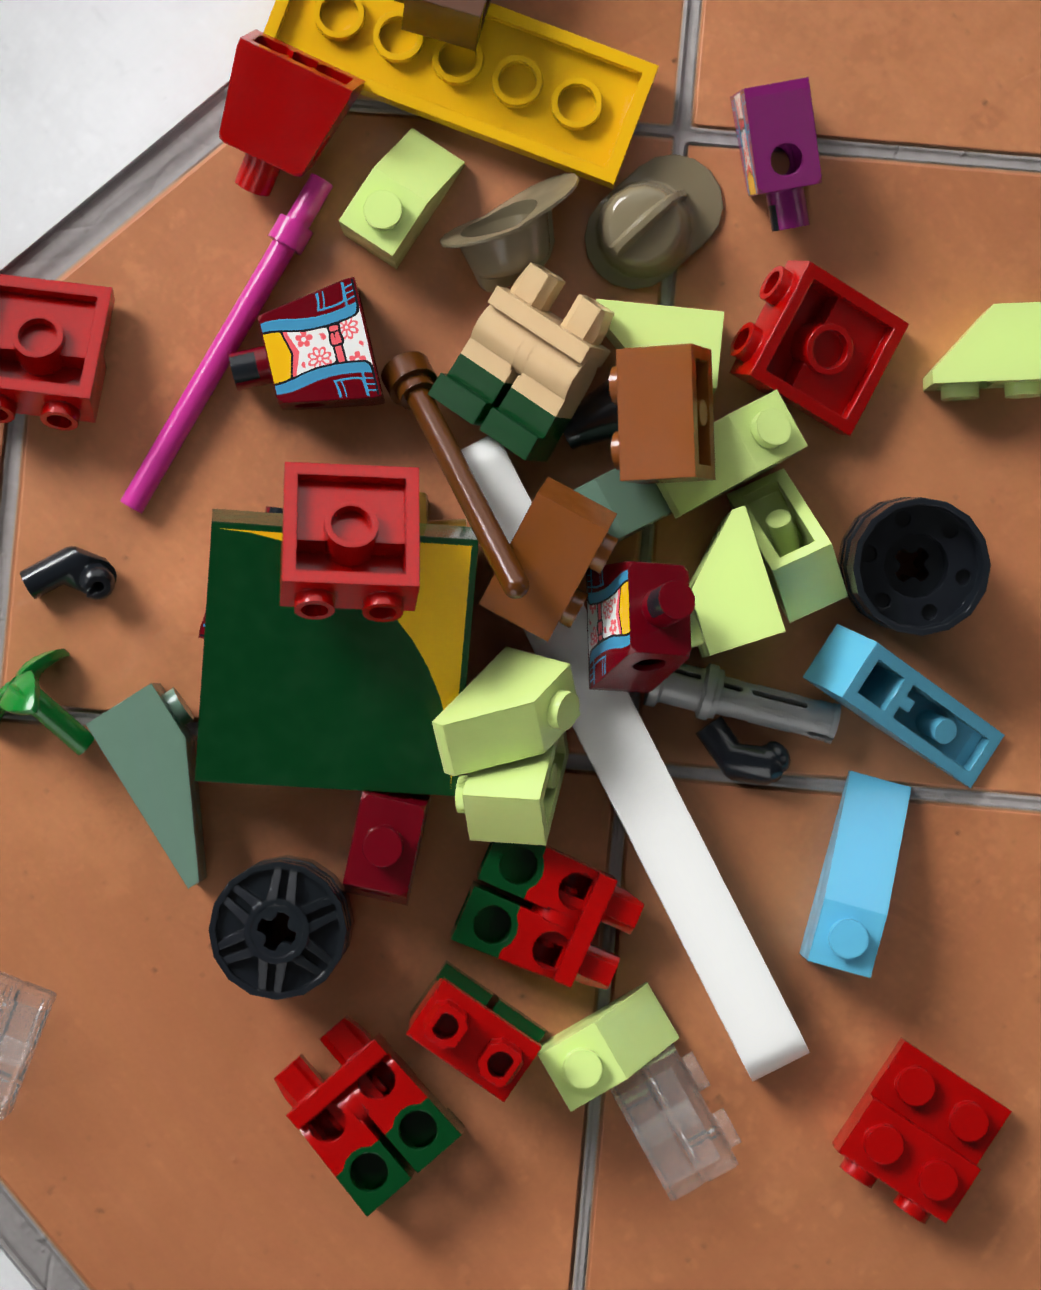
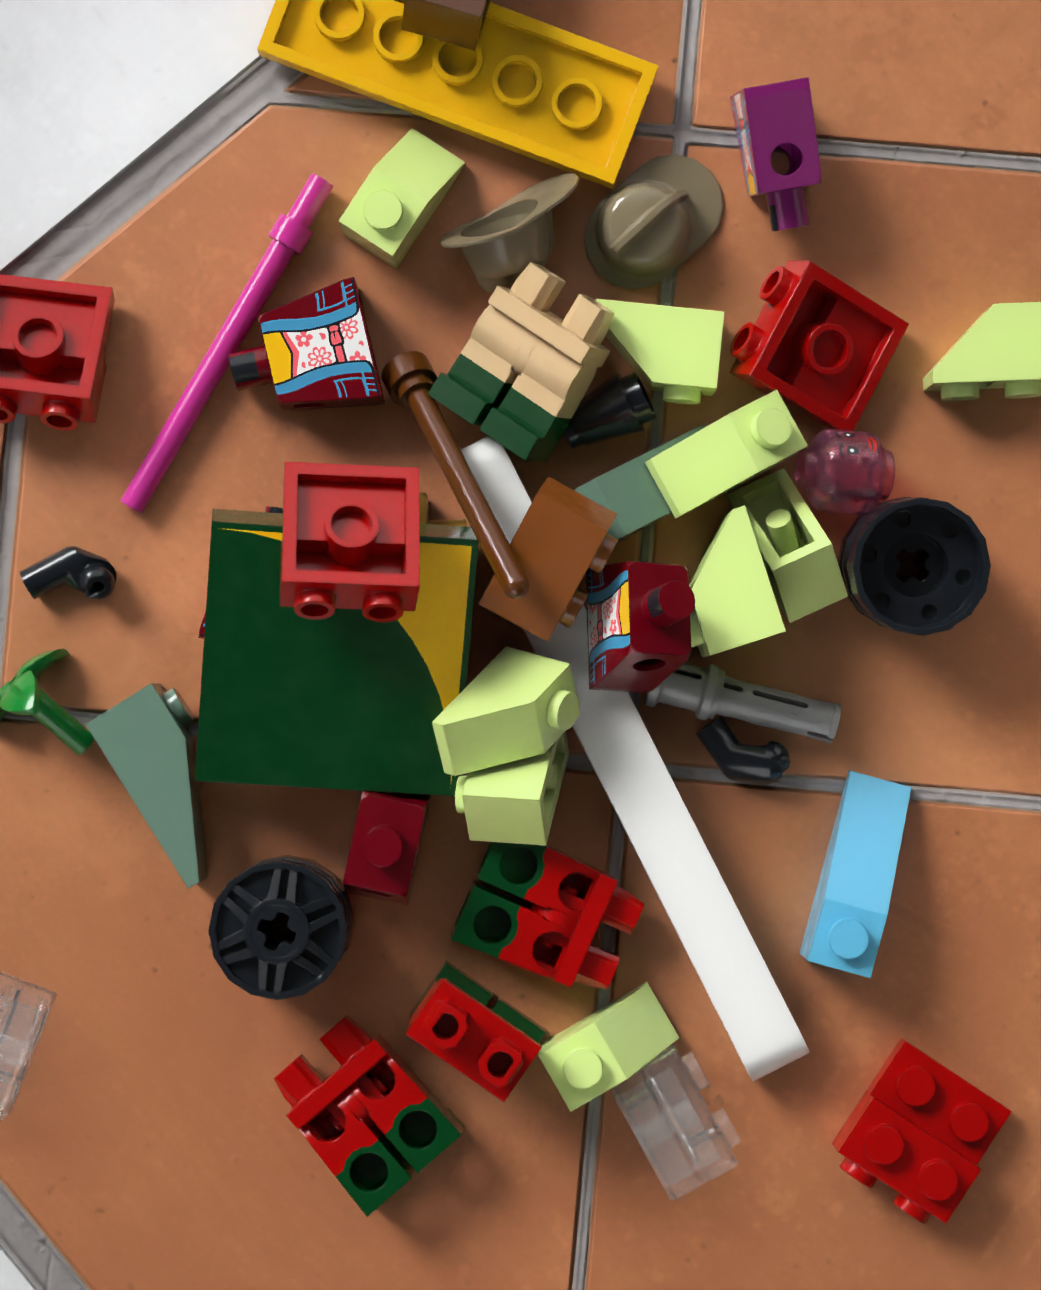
(281, 109): red torso -> none
(663, 414): dark orange brick -> none
(845, 471): none -> clear pink head
(903, 704): medium azure slope -> none

